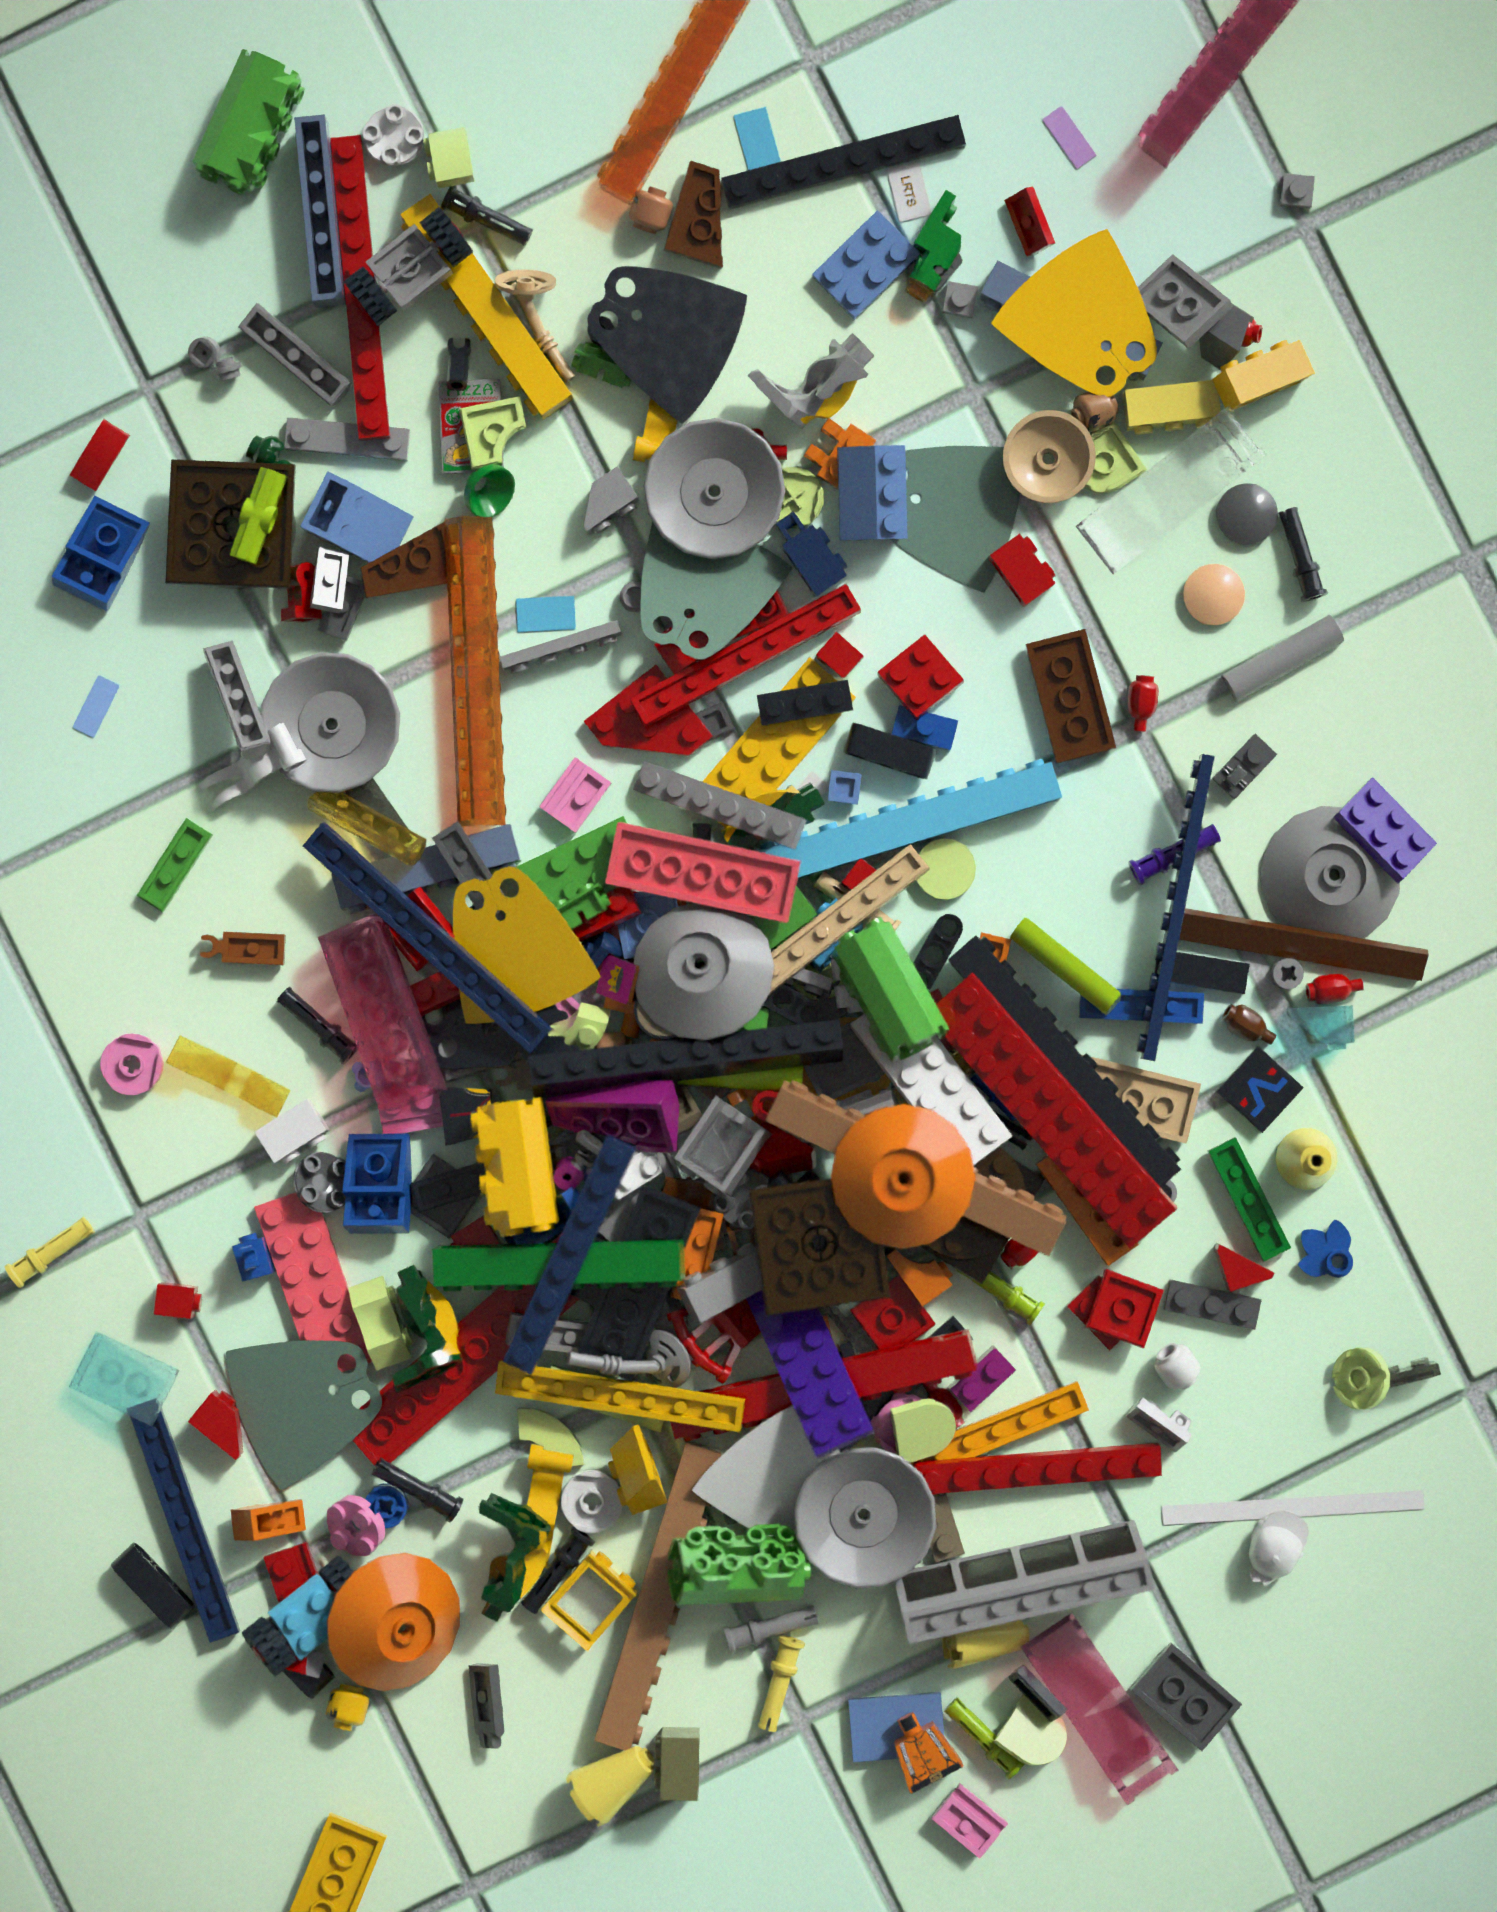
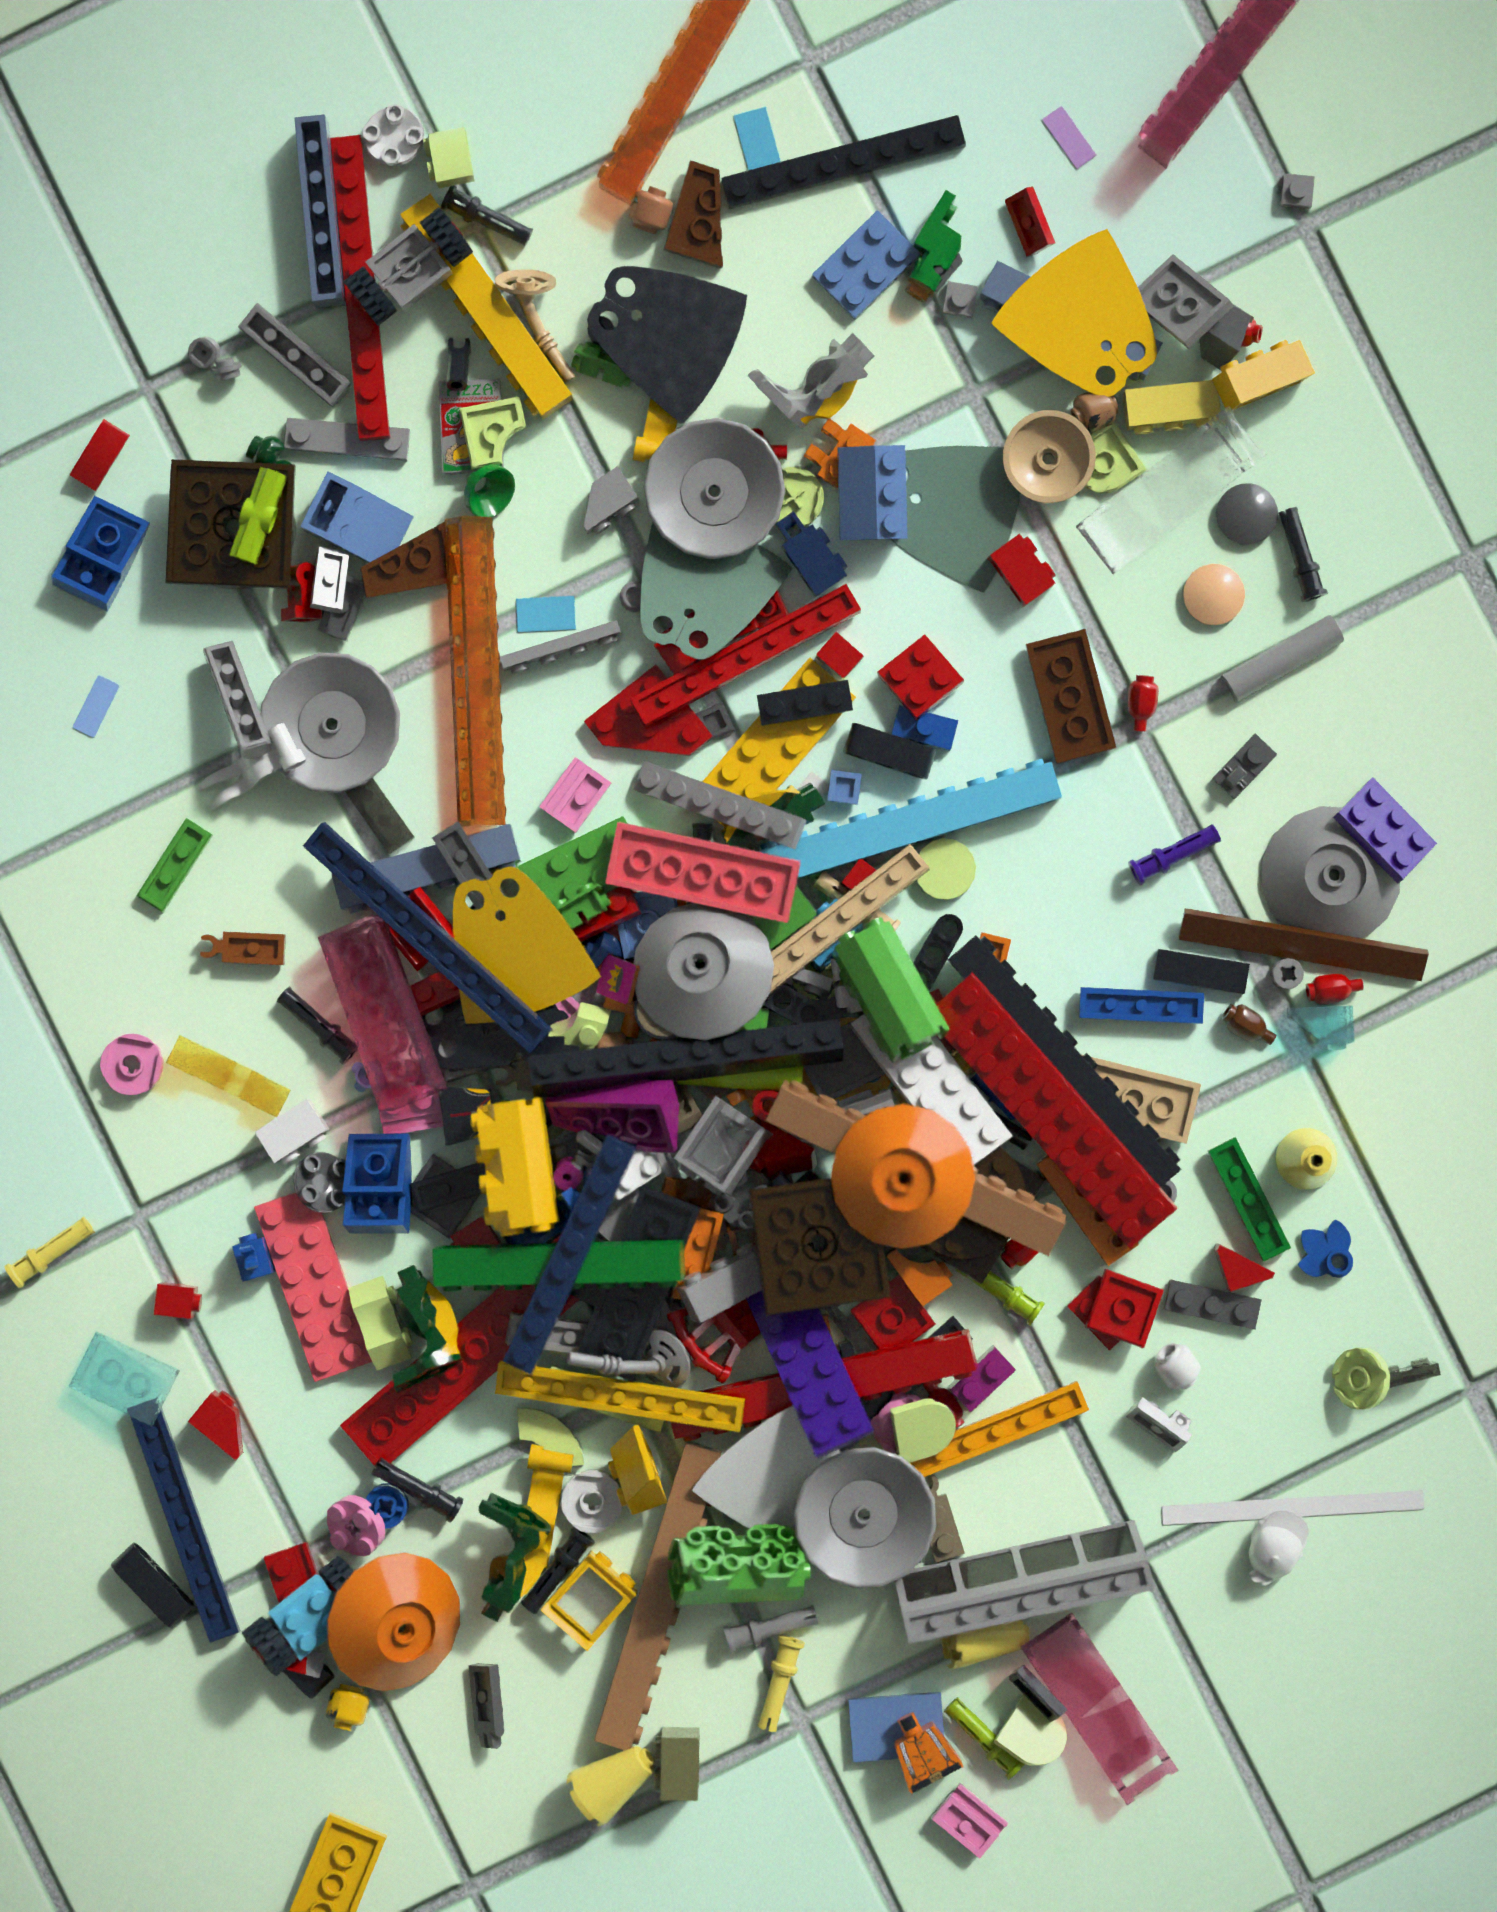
(247, 123): bright green brick -> none
(267, 1520): orange arch -> none
(289, 1406): sand green piece -> none
(368, 825): clear yellow brick -> none
(909, 191): white sticker -> none
(1041, 1468): red plate -> none
(1066, 966): lime brick -> none
(1172, 920): dark blue plate -> none
(1186, 1696): dark grey plate -> none
(1259, 1089): black tile -> none

